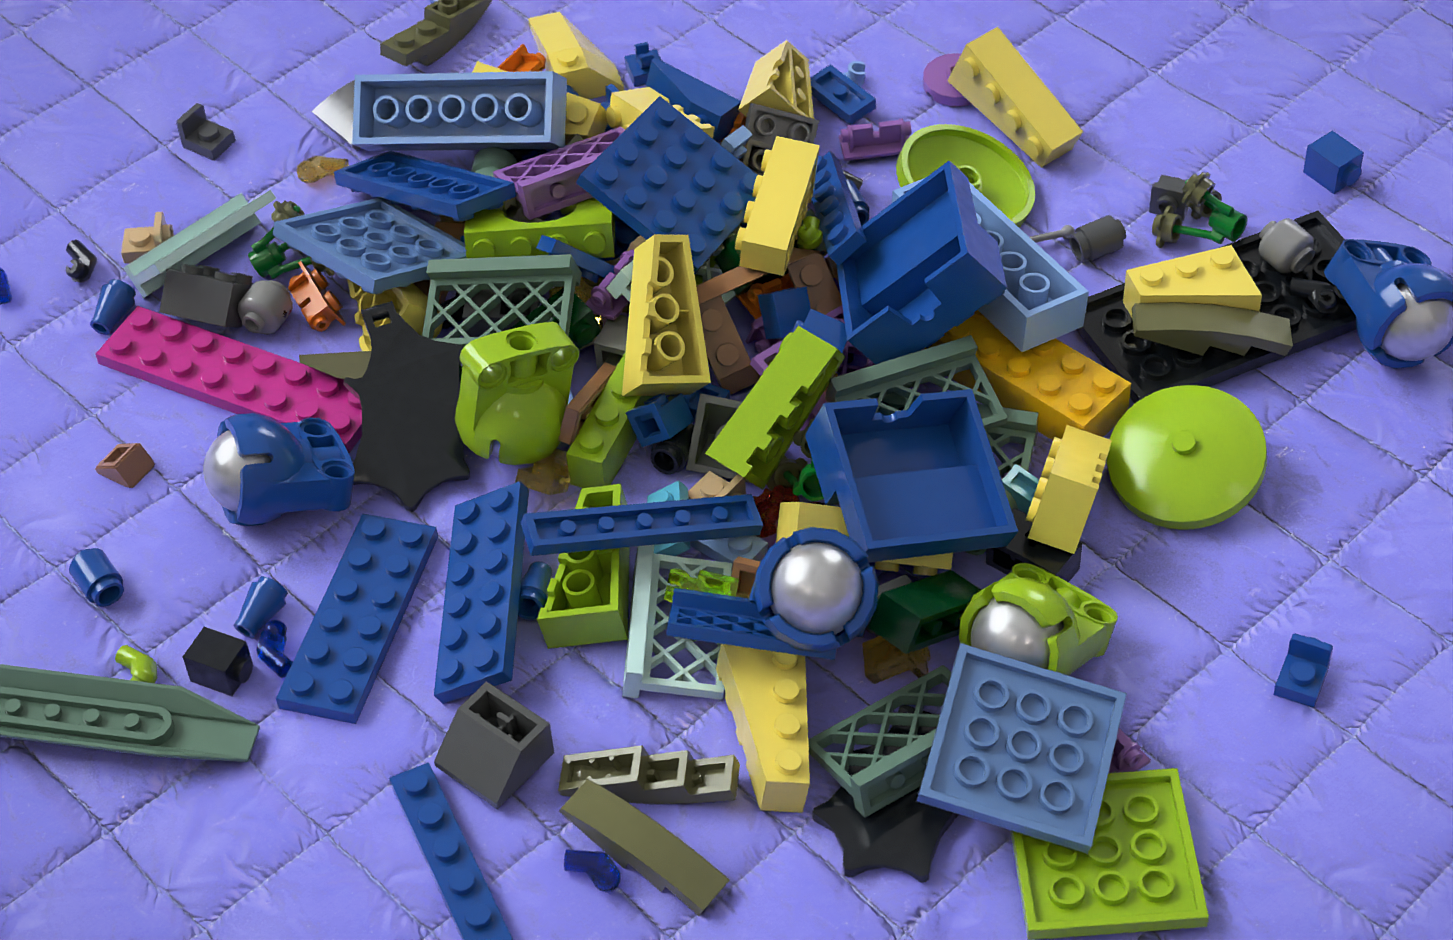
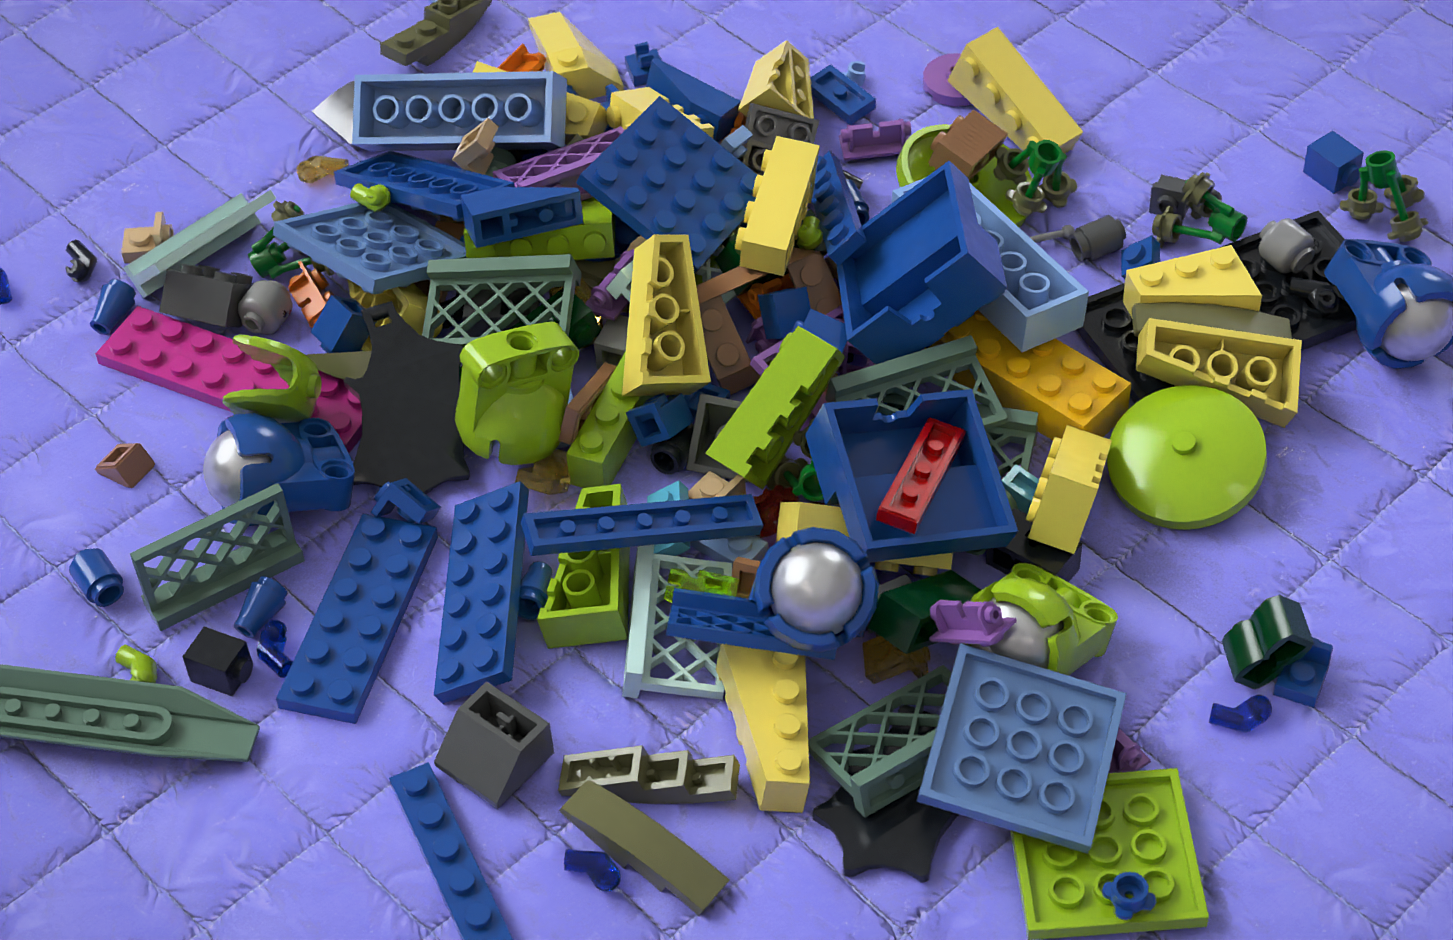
(203, 135): dark grey bracket -> none
(226, 571): none -> sand green fence
(293, 367): none -> lime animal
(341, 326): none -> blue brick
(373, 198): none -> lime arm
(410, 500): none -> blue bracket
(476, 147): none -> tan bracket
(519, 212): none -> blue slope
(590, 266): blue plate -> none
(921, 475): none -> red tile
(968, 144): none -> medium nougat brick
(969, 622): none -> medium lavender hinge
(1044, 161): none -> plant
(1132, 884): none -> blue plate
(1140, 254): none -> blue plate
(1243, 717): none -> clear blue arm
(1247, 365): none -> light yellow wedge
(1267, 642): none -> dark green brick
(1400, 189): none -> plant

